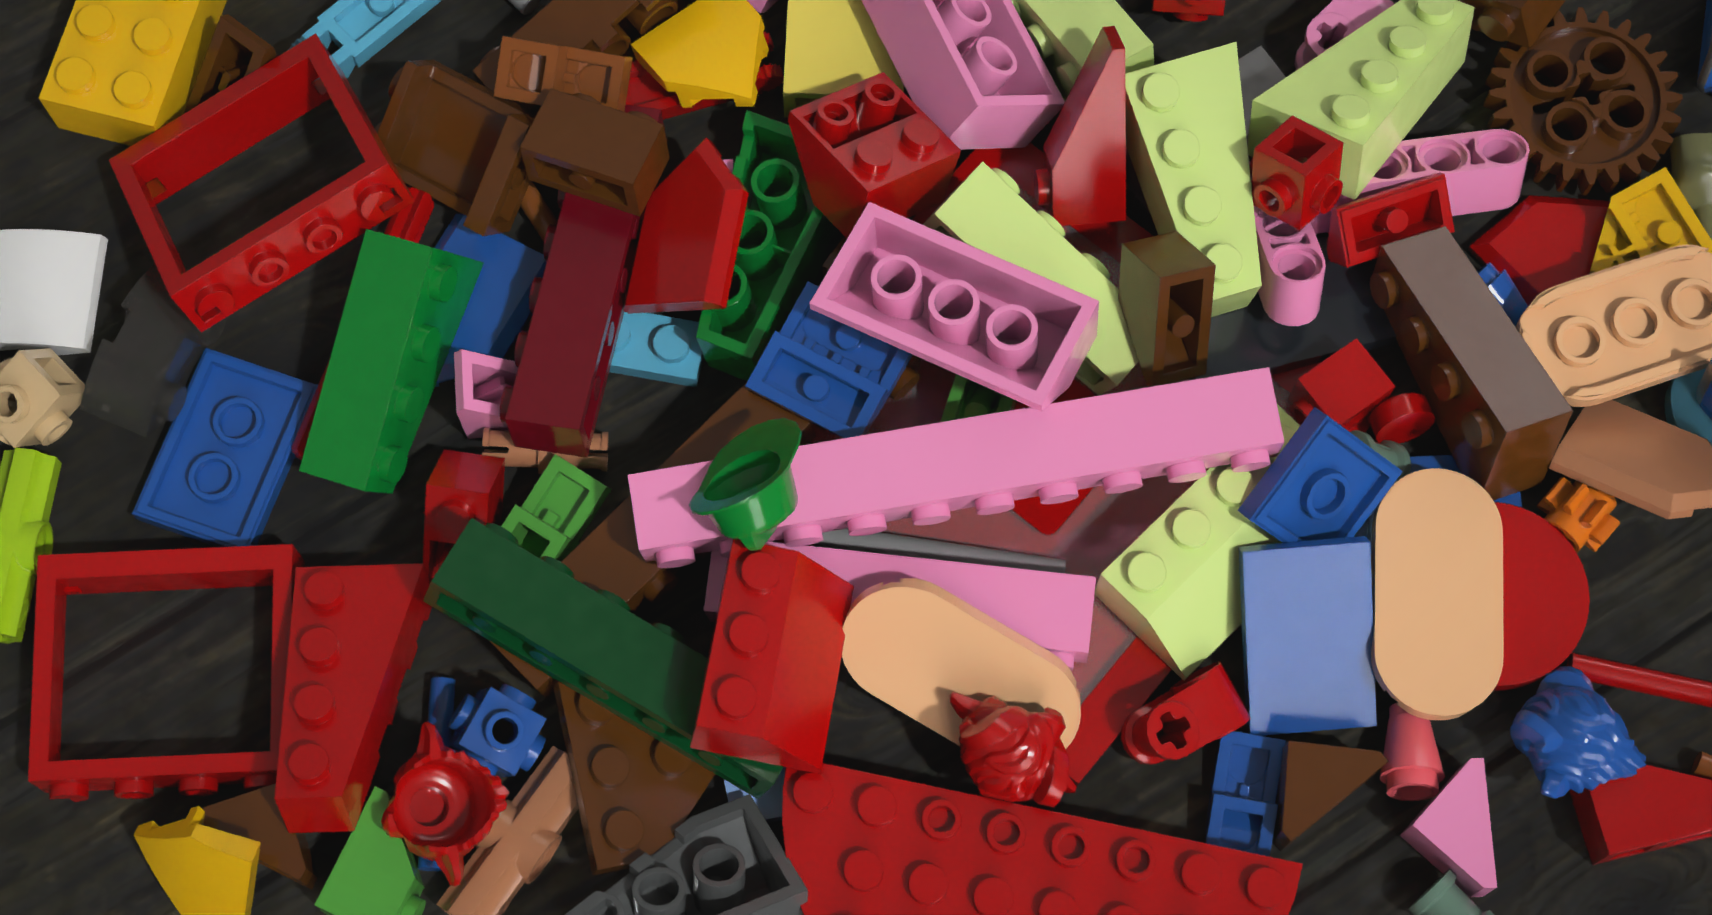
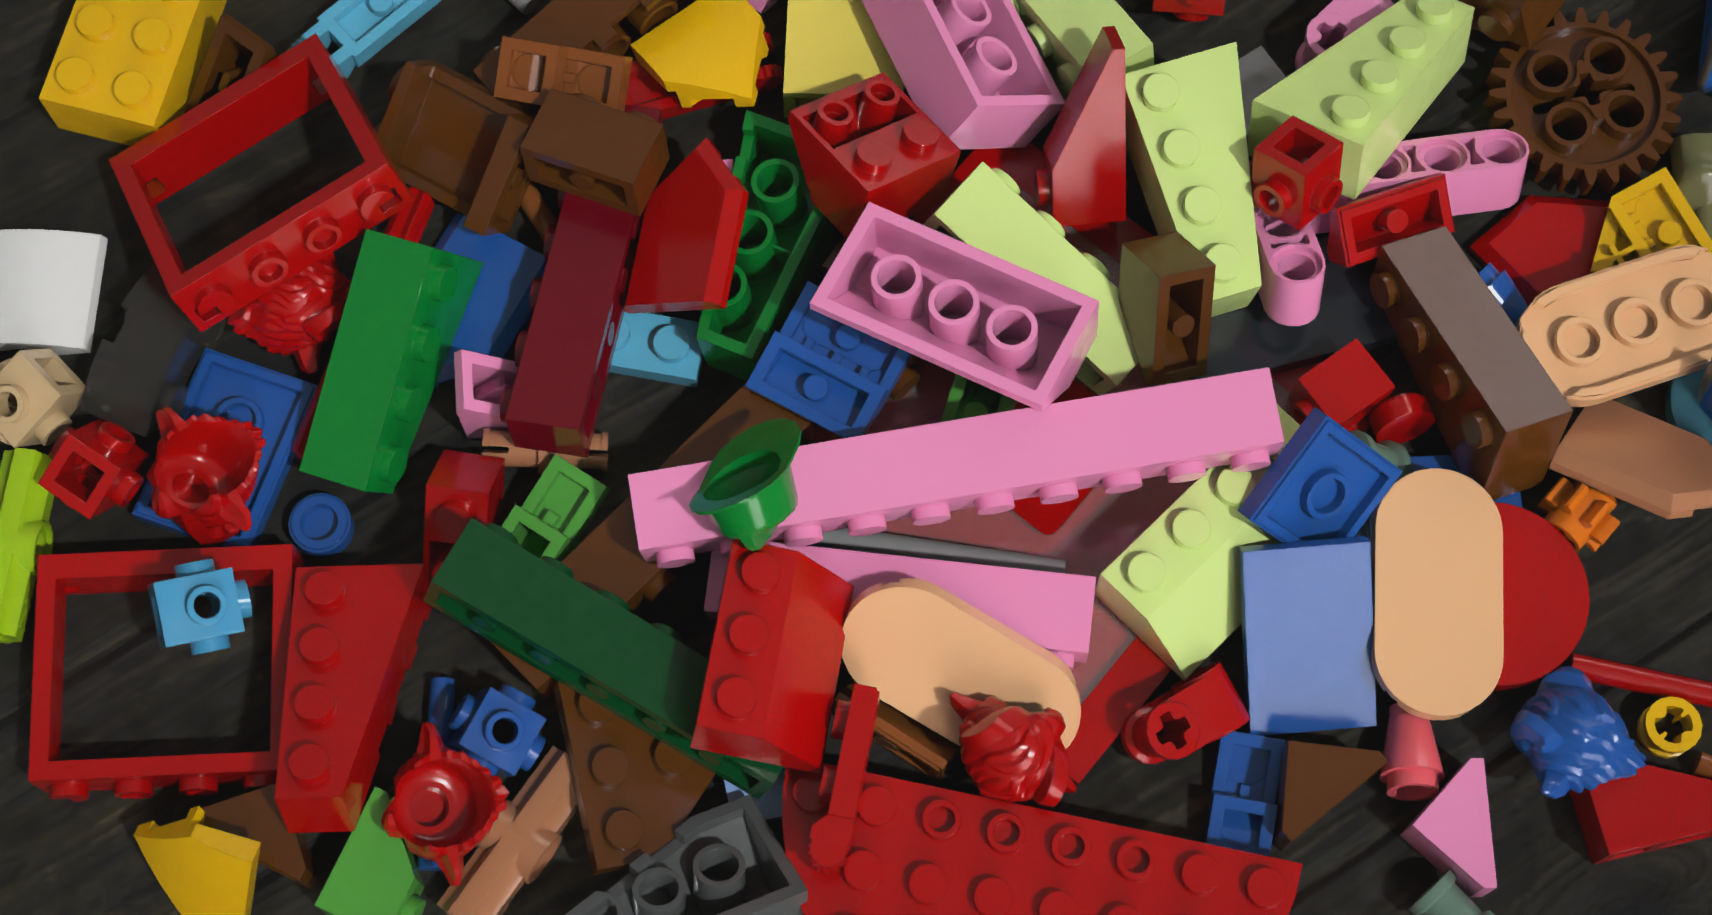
(95, 468): none -> red brick
(174, 607): none -> dark azure brick
(205, 474): none -> red hair
(297, 313): none -> red hair
(321, 525): none -> blue tile
(843, 783): none -> red hinge
(909, 739): none -> dark orange slope
(1655, 743): none -> yellow bush

